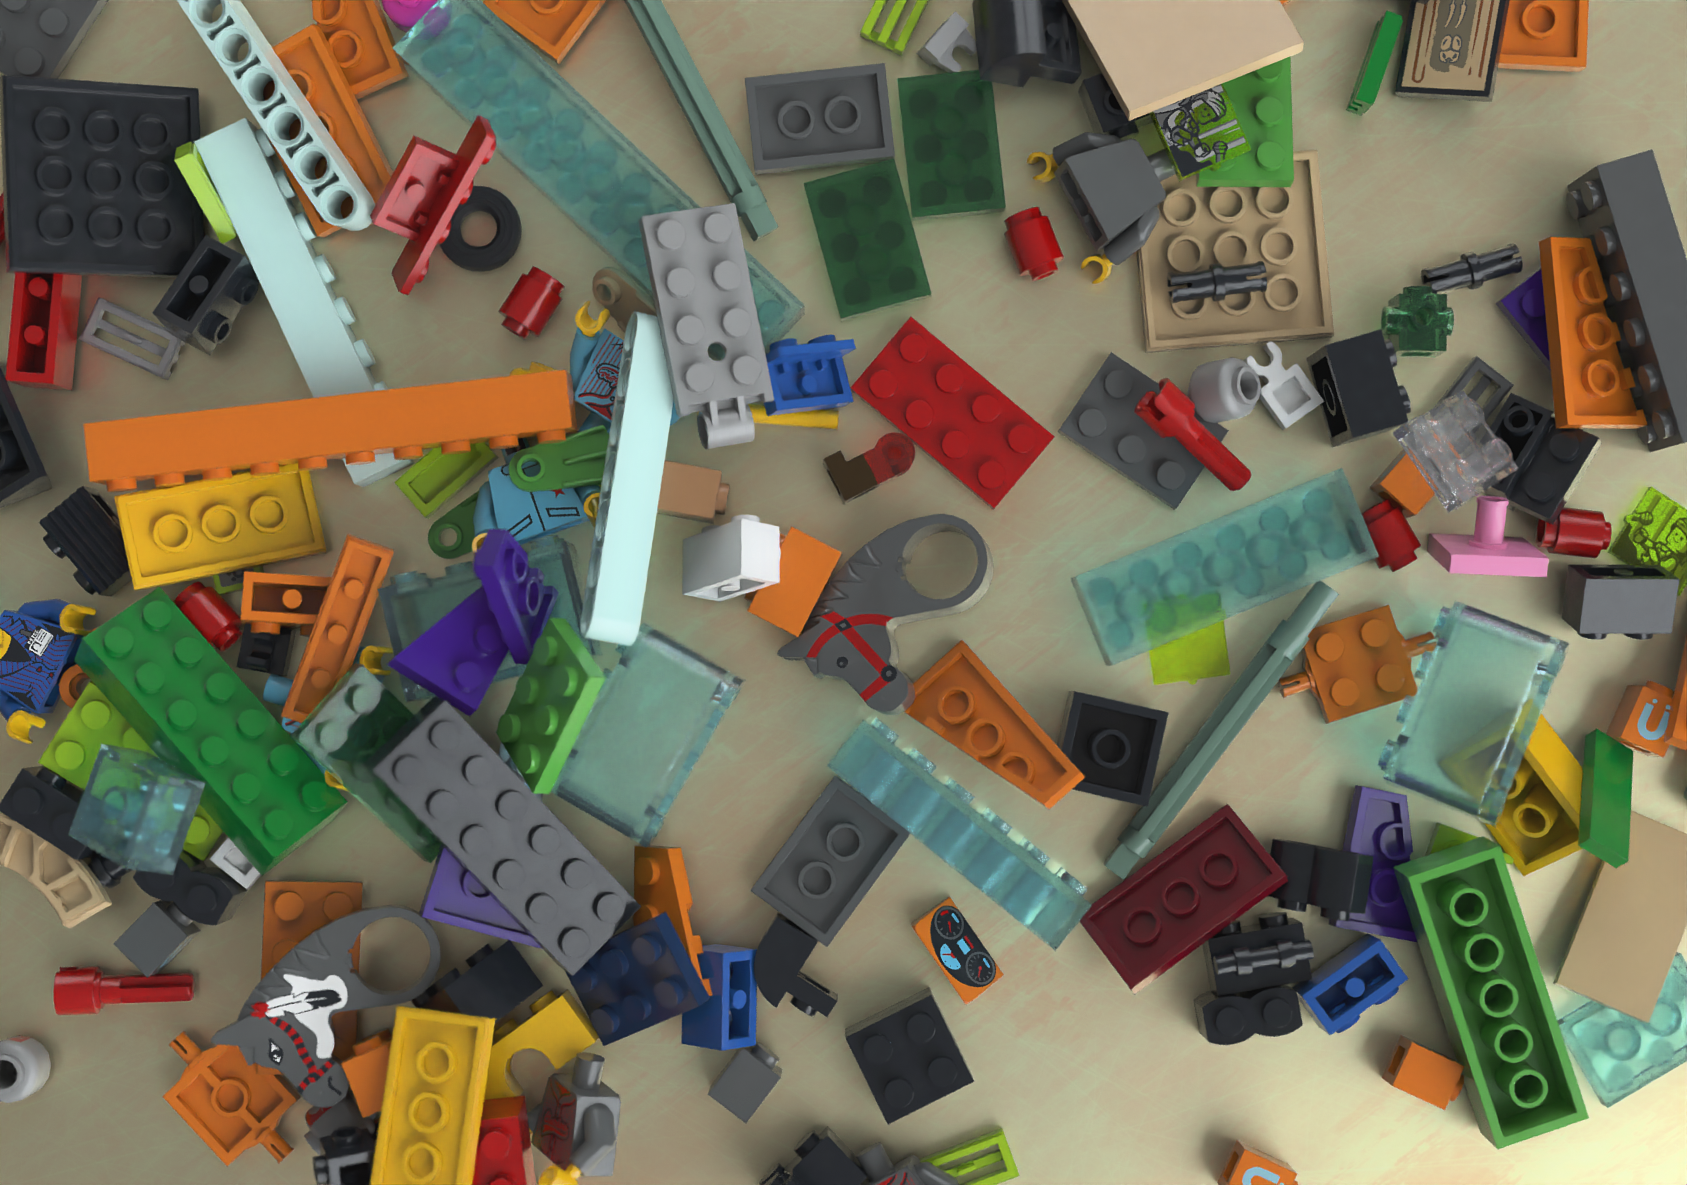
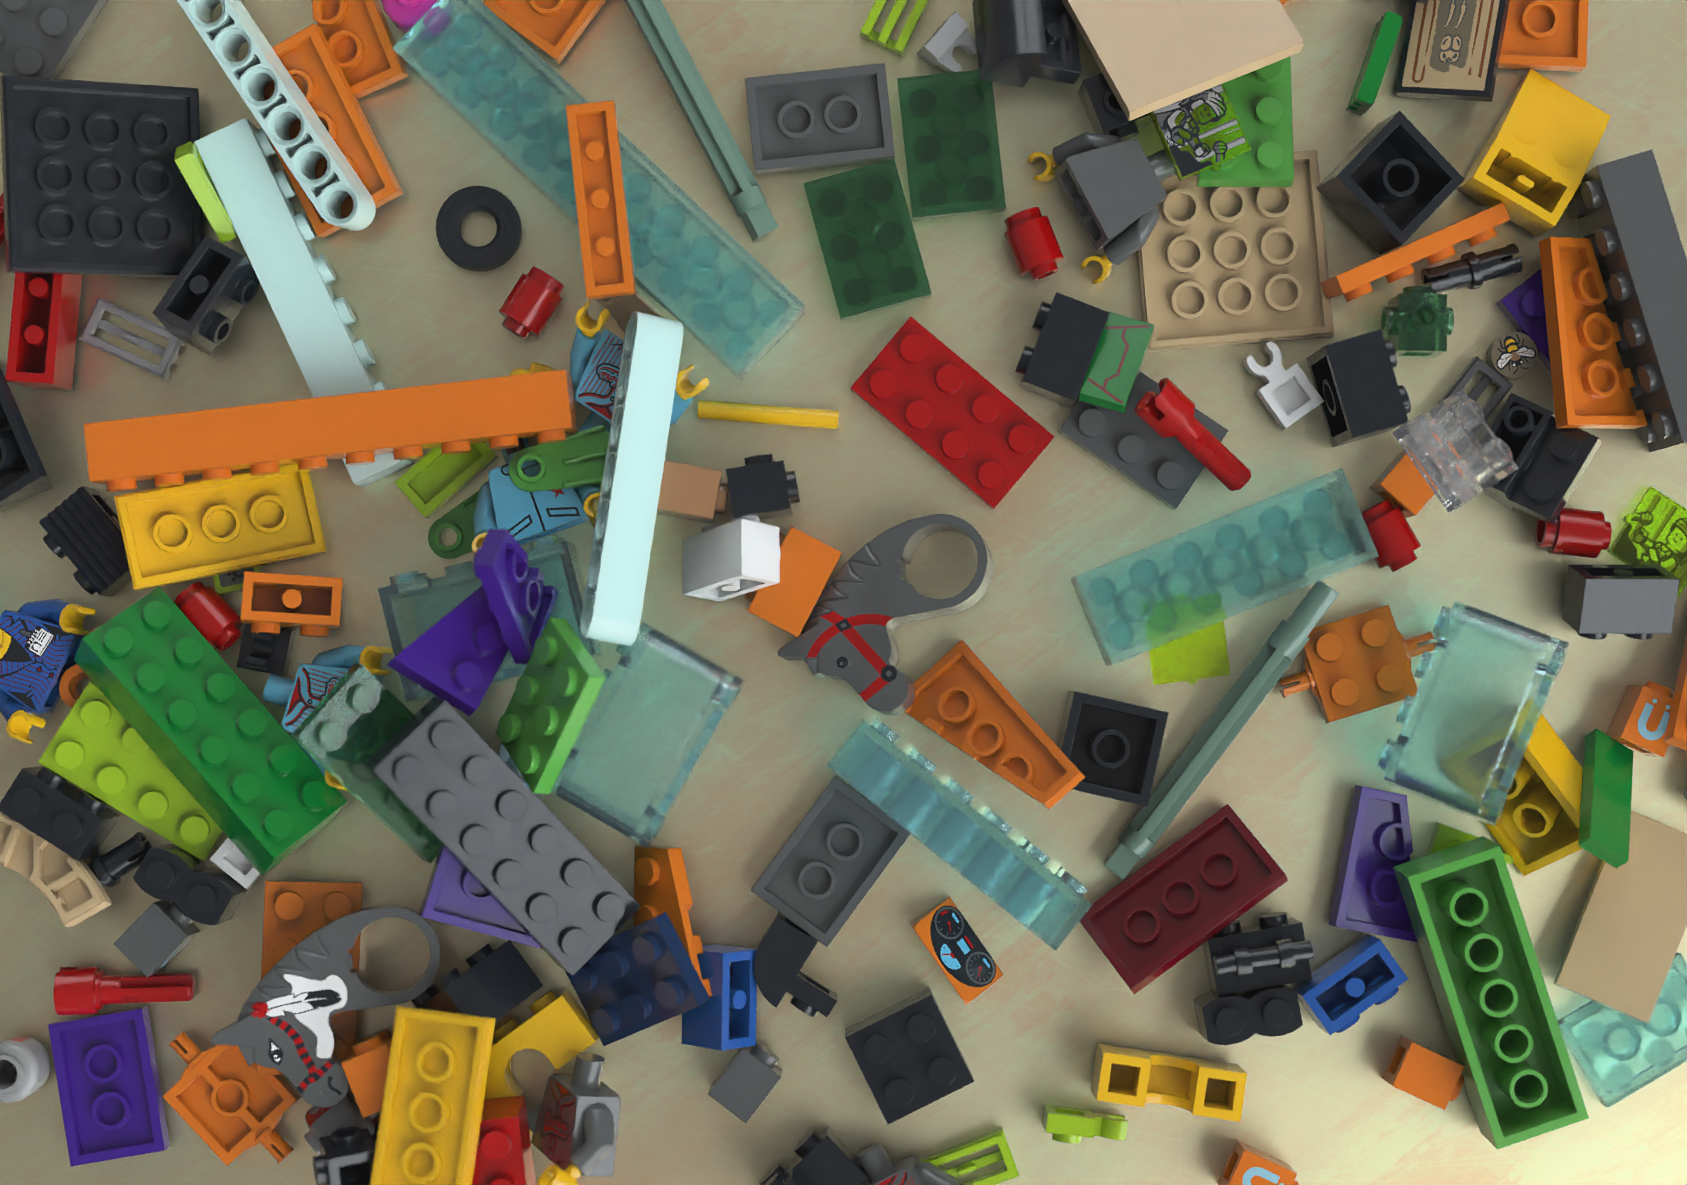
(109, 1086): none -> dark purple plate
(136, 809): clear light blue brick -> none
(338, 624): orange tile -> none
(426, 194): red bracket -> none
(600, 200): none -> orange plate
(704, 300): light grey hinge -> none
(762, 488): none -> black brick
(808, 375): blue bracket -> none
(872, 469): leg -> none
(1062, 349): none -> black brick
(1073, 1123): none -> lime plate
(1116, 362): none -> green tile
(1186, 1082): none -> yellow arch
(1217, 282): black pin -> none
(1224, 390): light grey head -> none
(1322, 878): black brick -> none
(1390, 183): none -> black brick
(1399, 262): none -> orange plate
(1488, 549): bright pink tile -> none
(1513, 355): none -> tile
(1536, 153): none -> yellow slope

